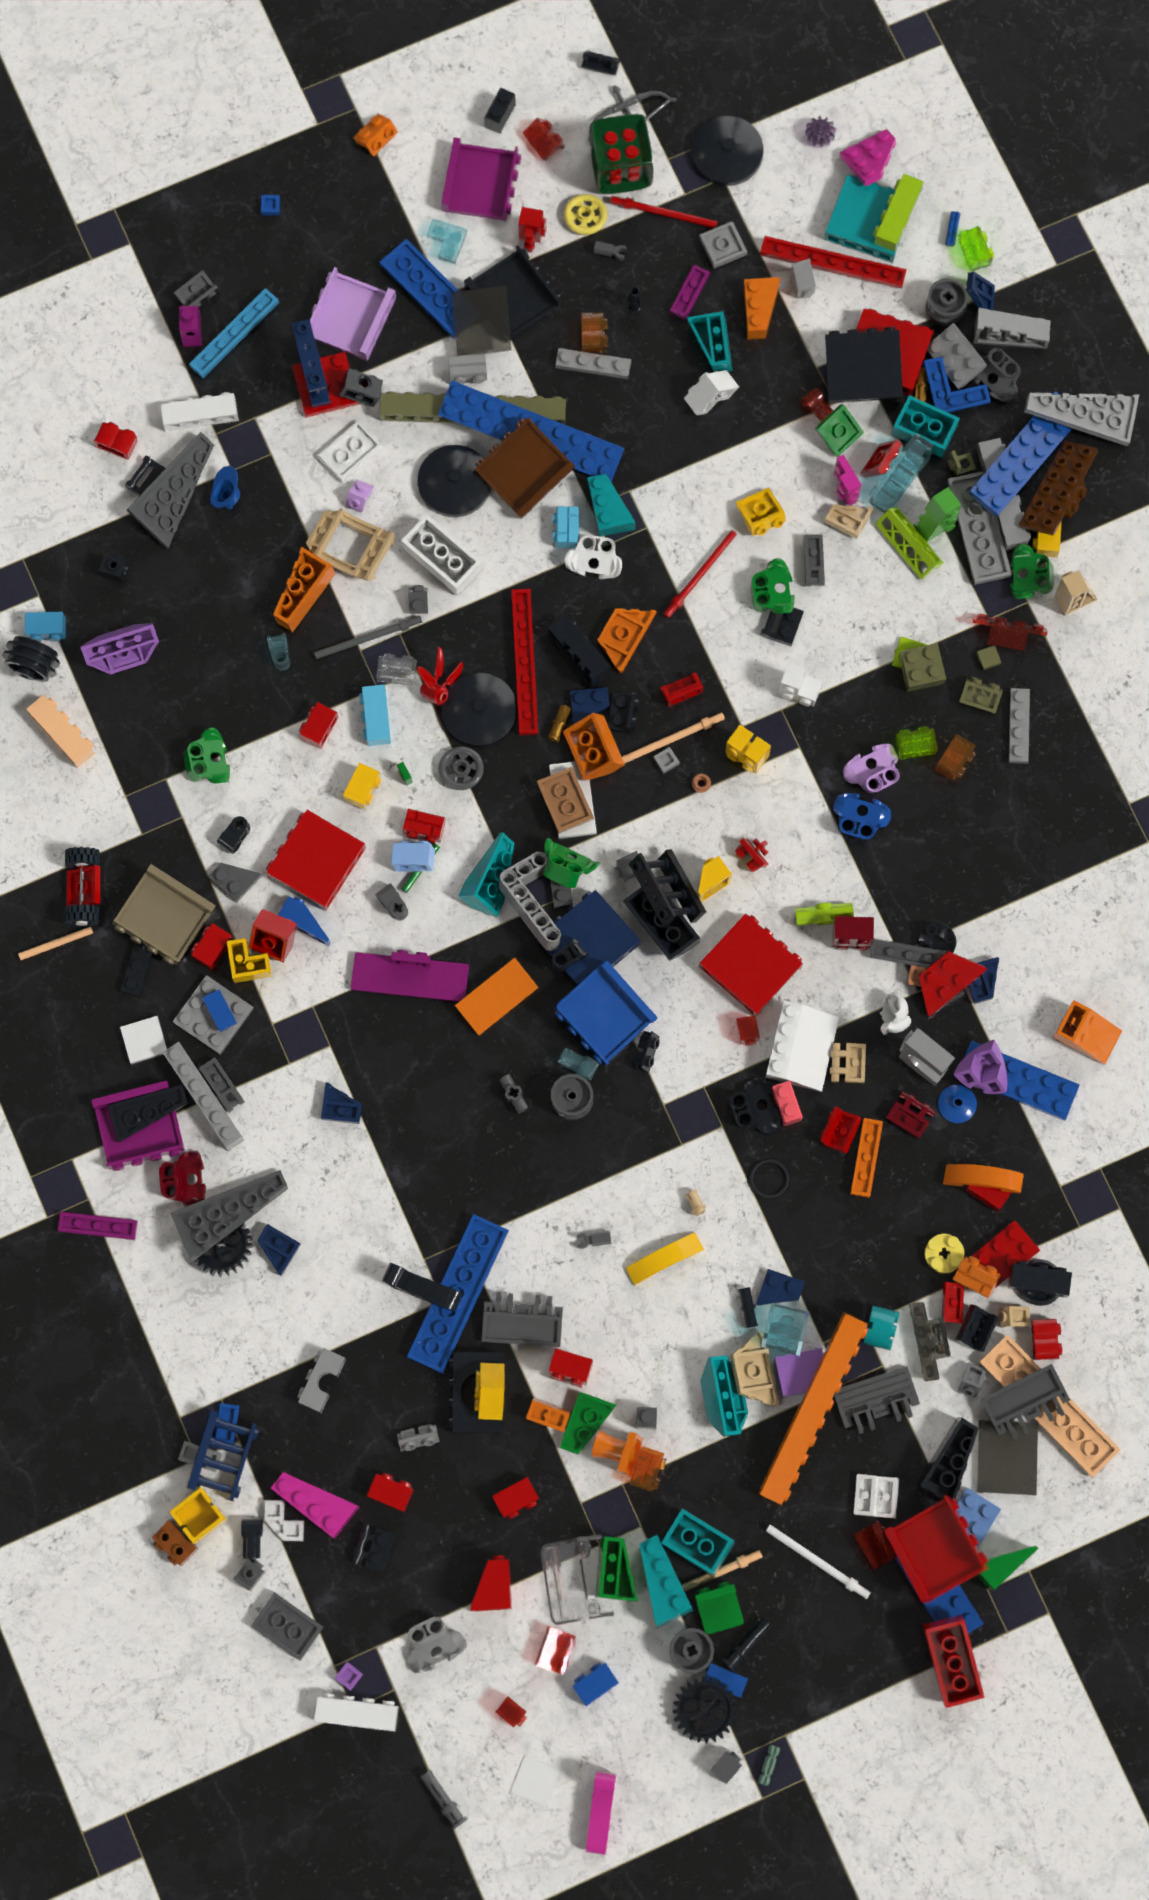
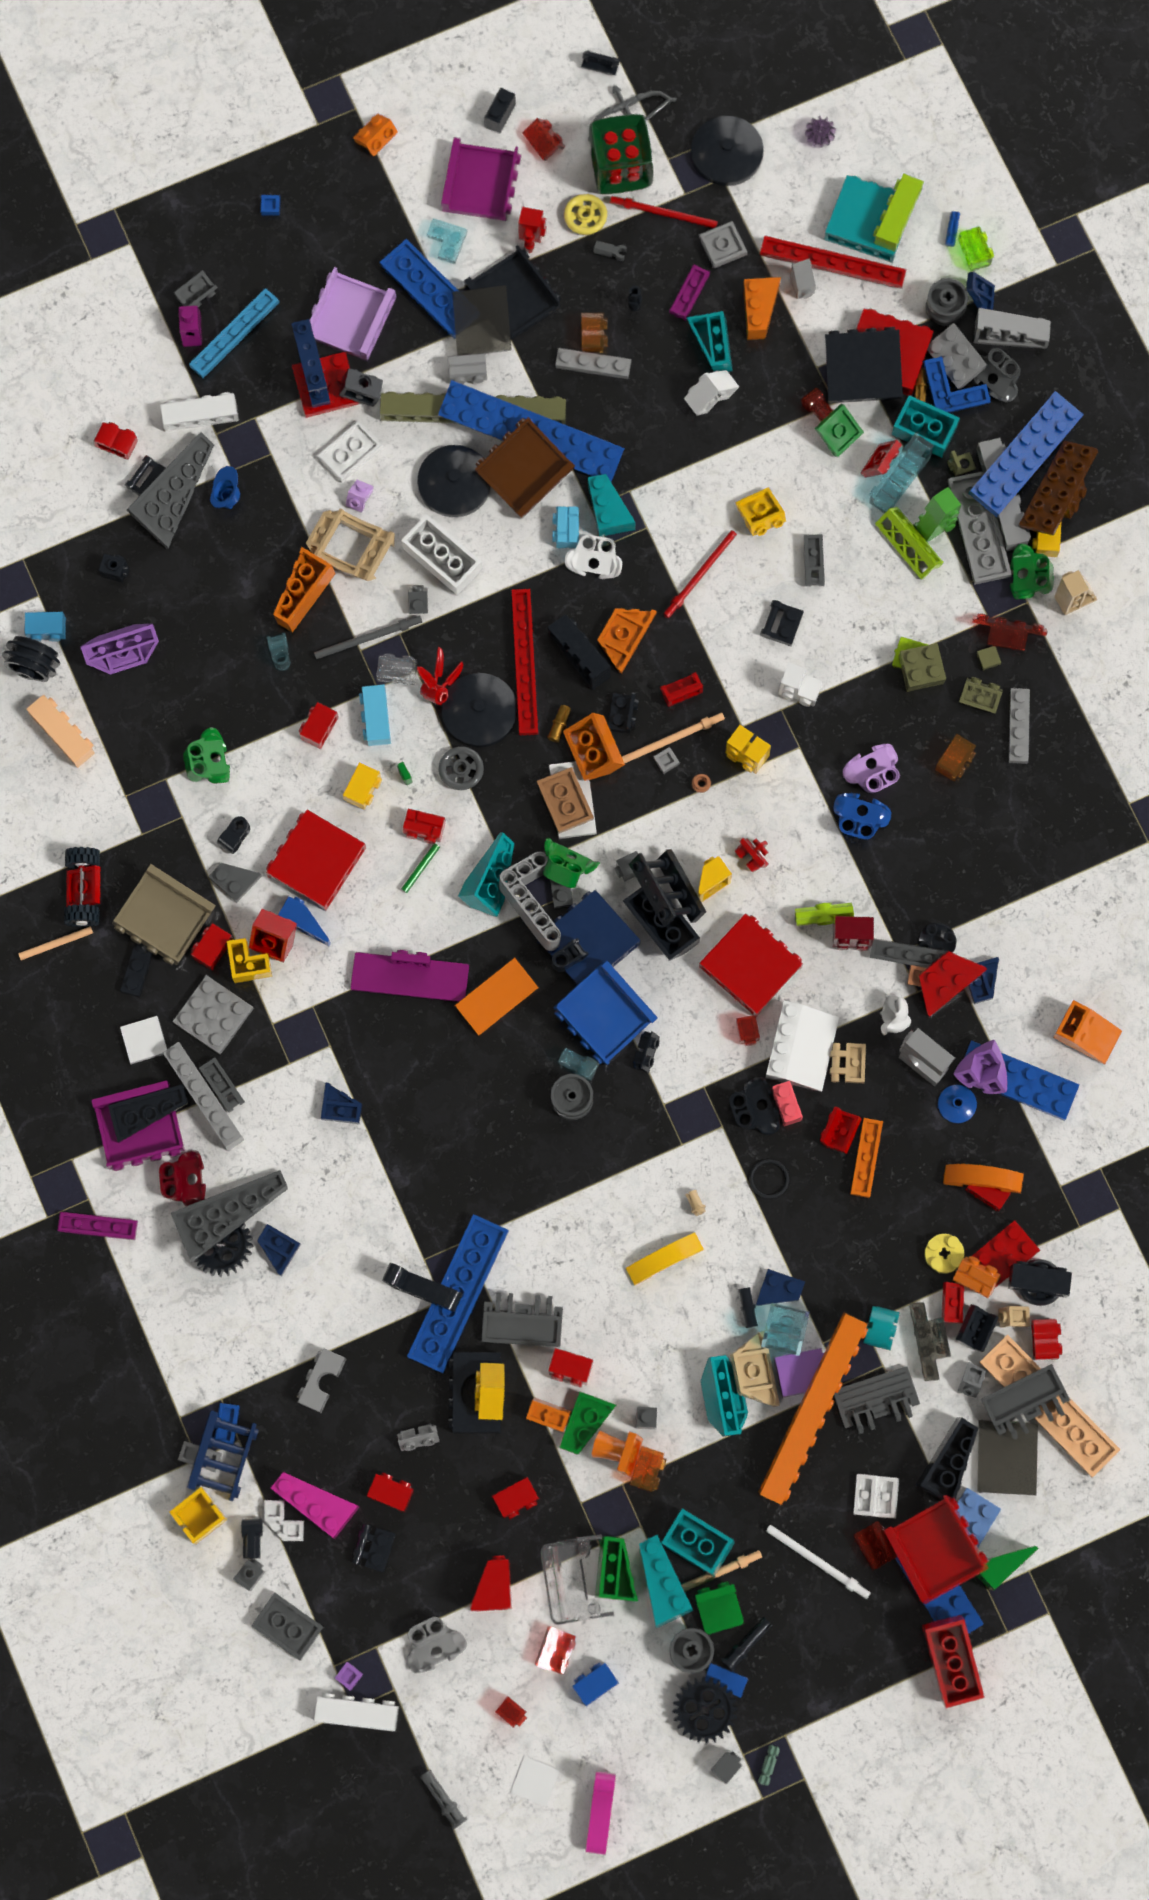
(175, 1544): dark orange brick -> none
(219, 1010): blue tile -> none
(391, 900): dark grey piece -> none
(412, 856): light blue brick -> none
(518, 1102): dark grey axle -> none
(588, 701): dark blue wing -> none
(595, 1239): dark grey bar -> none
(775, 573): green piece -> none
(848, 483): dark pink plate -> none
(848, 518): tan wing -> none
(870, 156): dark pink plate -> none
(907, 1119): dark red plate -> none
(916, 743): clear neon green brick -> none
(1092, 413): light grey wing -> none

